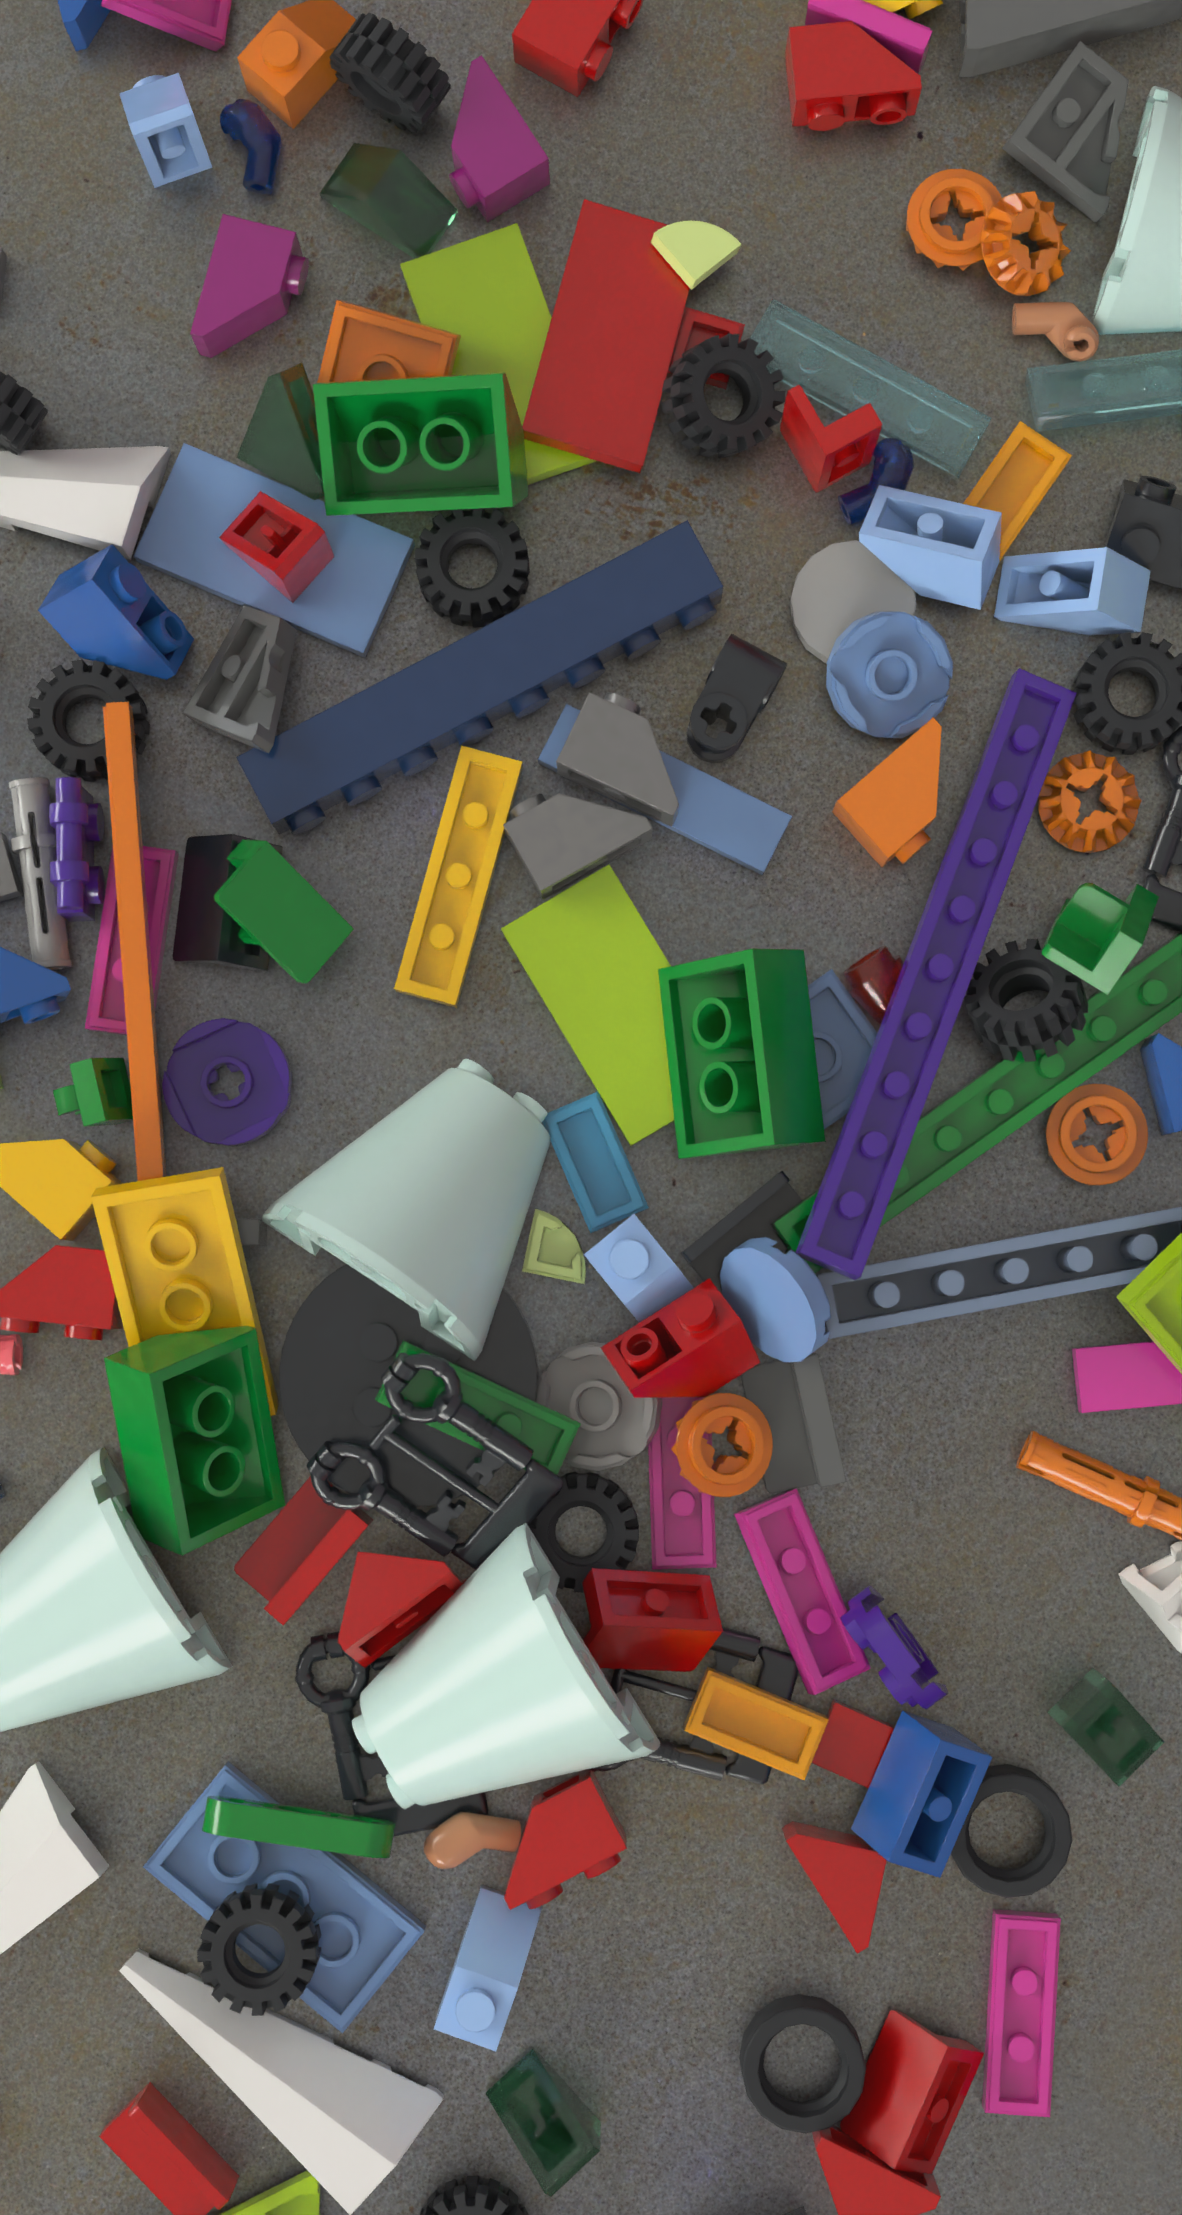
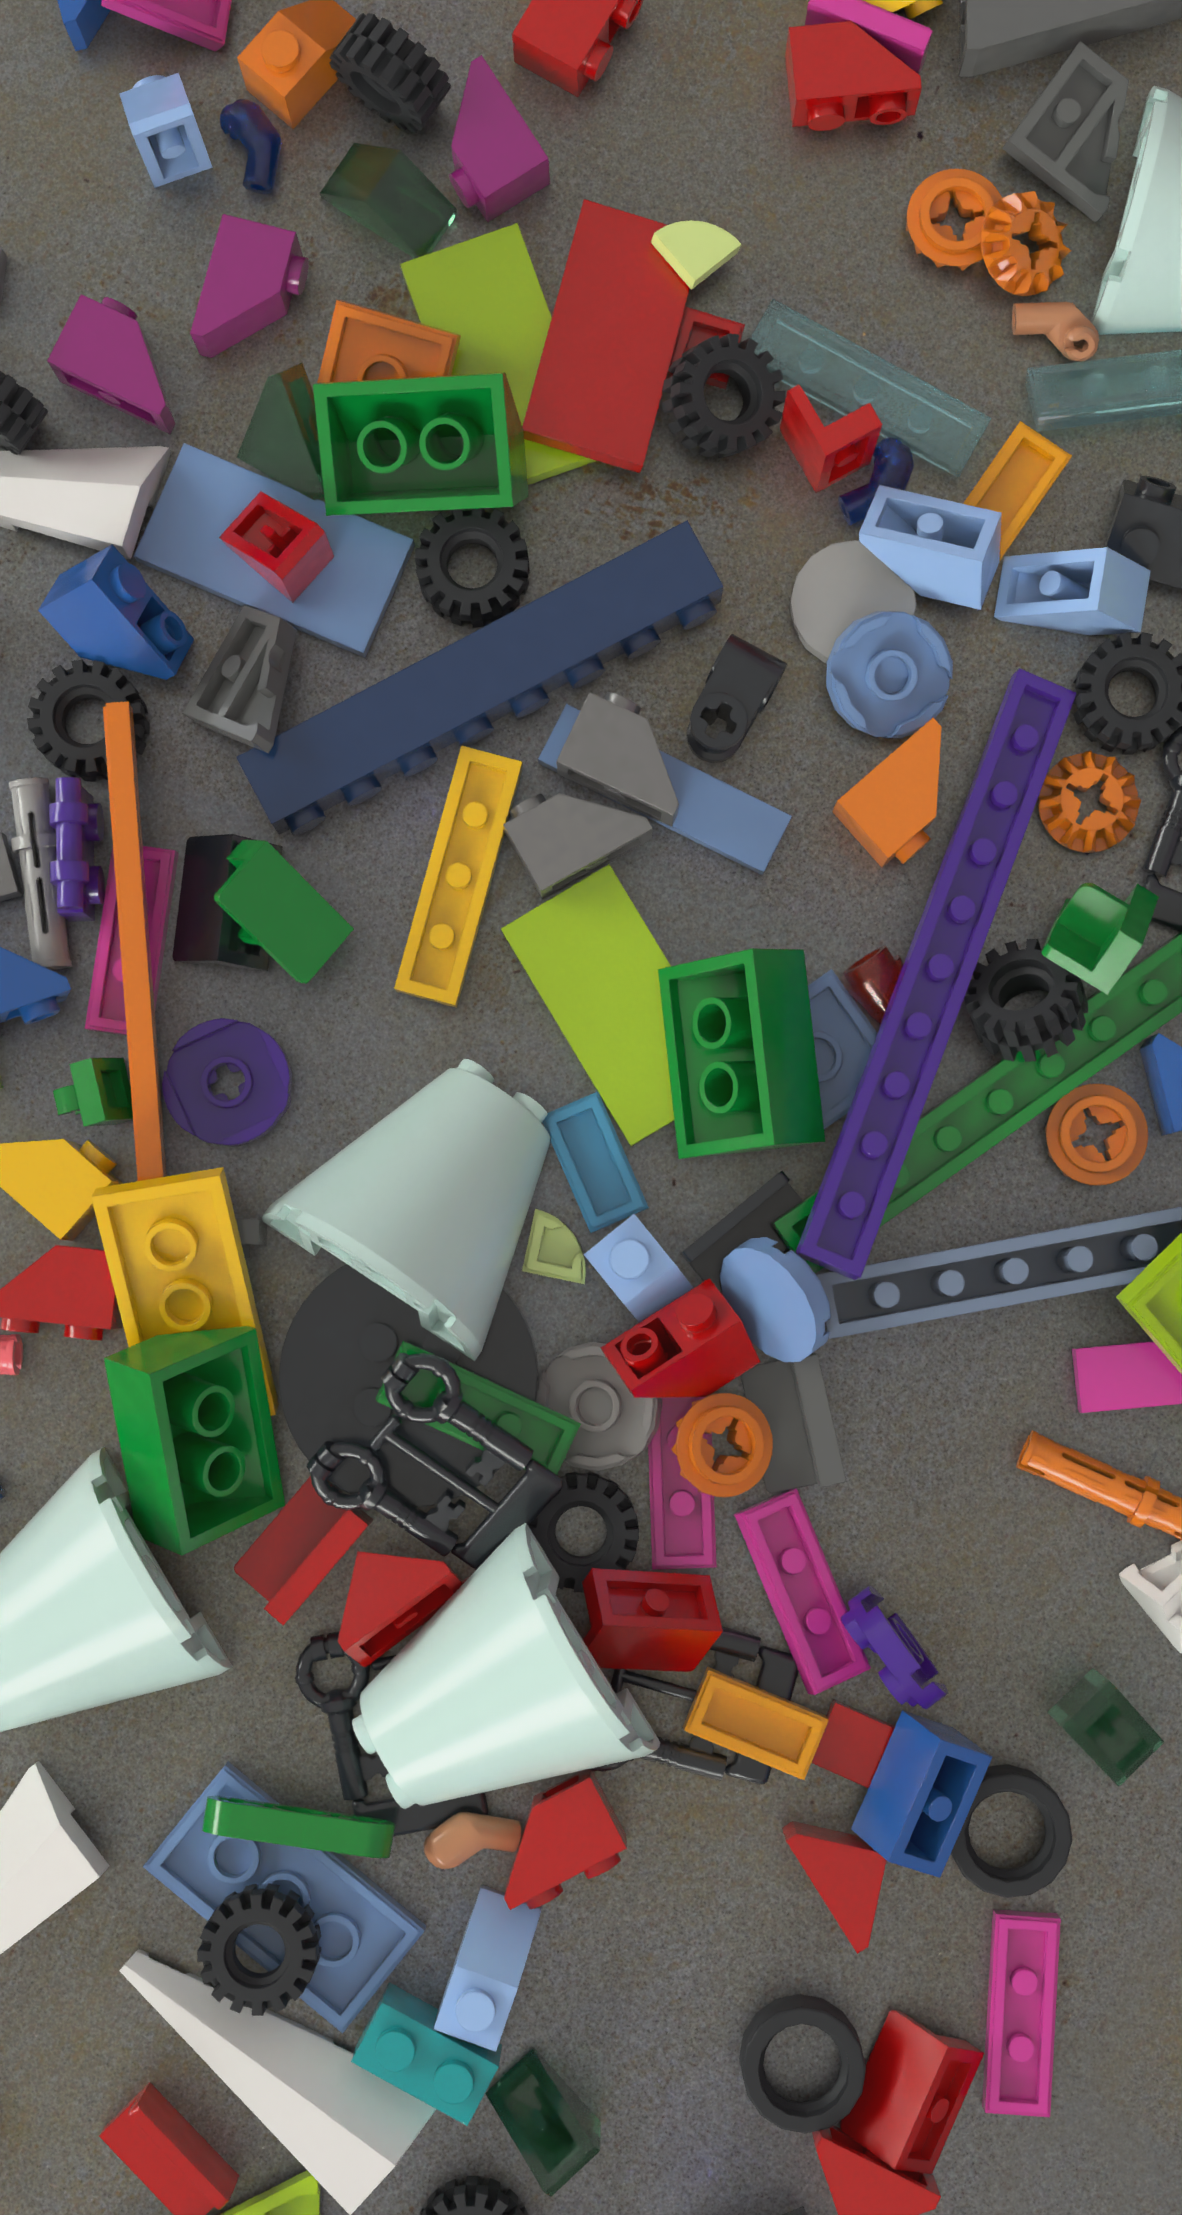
(111, 361): none -> magenta slope
(421, 2061): none -> teal brick

